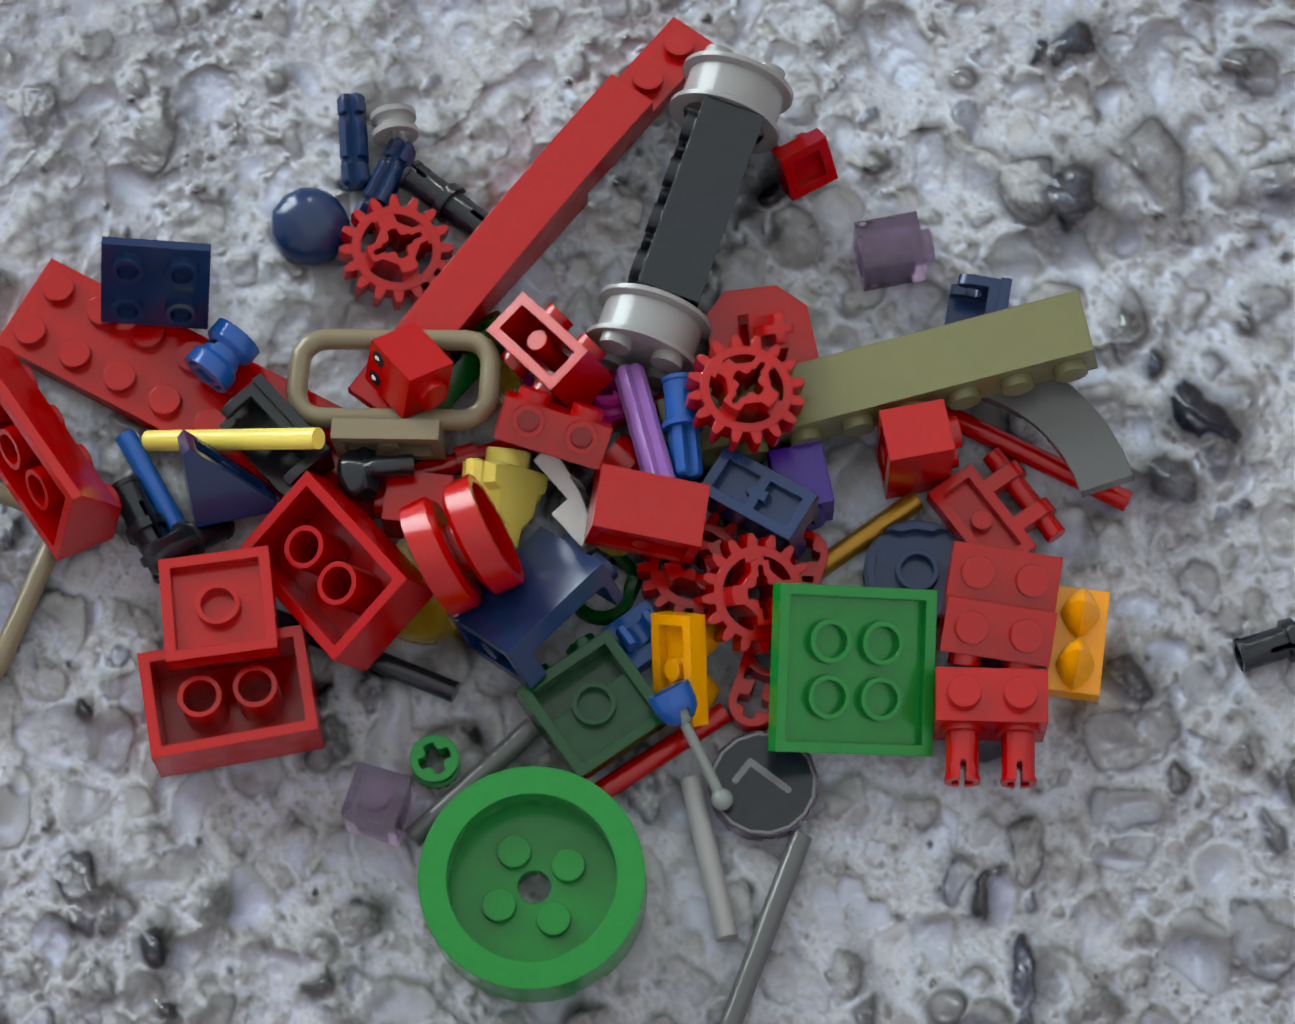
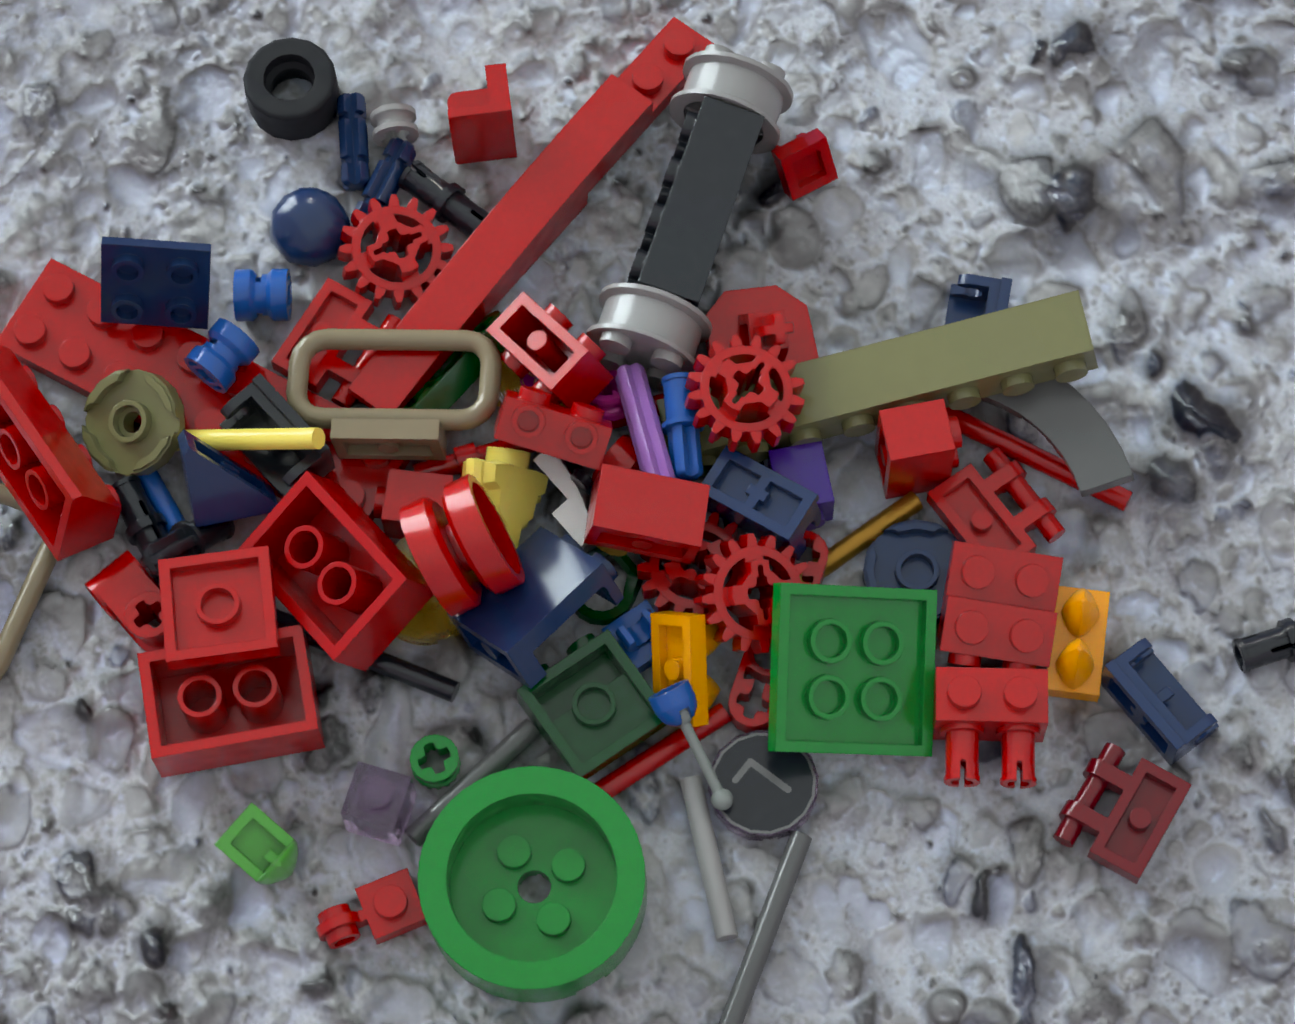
(111, 417): none -> olive plate
(131, 599): none -> red piece
(259, 846): none -> bright green plate
(265, 294): none -> blue wheel
(289, 60): none -> black tyre
(340, 309): none -> red plate
(361, 471): black plate -> none
(387, 905): none -> red plate
(409, 370): red brick -> none
(483, 120): none -> red panel
(892, 250): clear purple brick -> none
(1137, 820): none -> dark red plate
(1156, 702): none -> dark blue hinge

